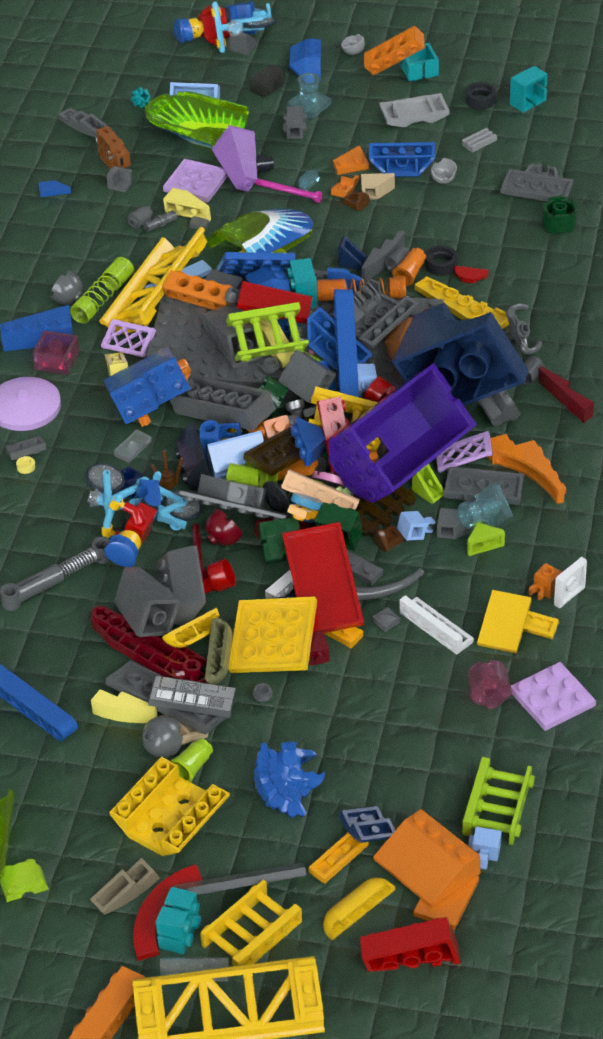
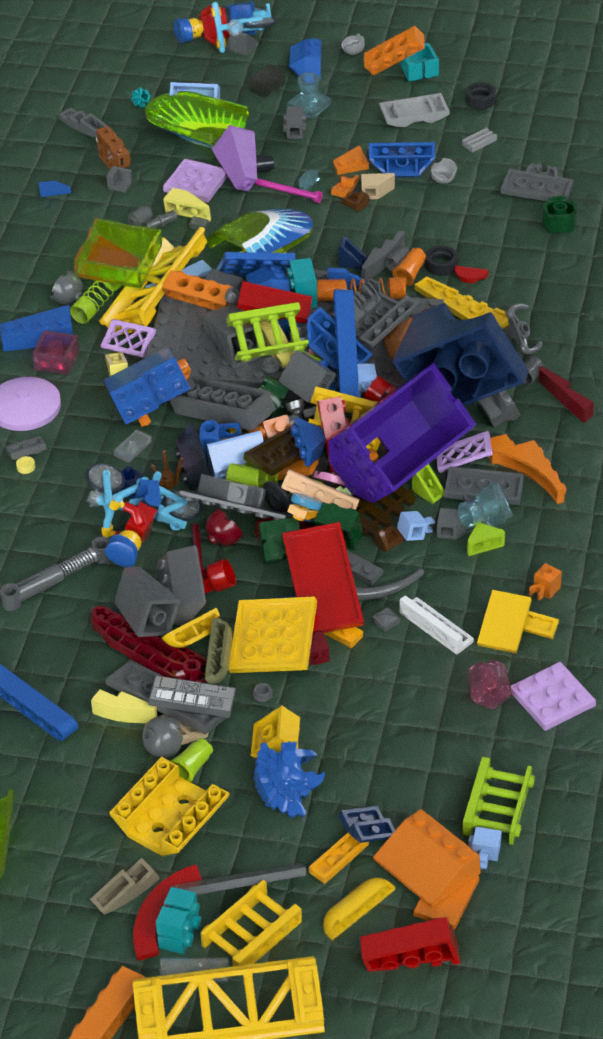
(21, 879): lime cylinder -> none
(118, 253): none -> clear neon green tile
(274, 729): none -> yellow slope
(281, 587): white piece -> none
(528, 89): teal piece -> none
(570, 582): white tile -> none

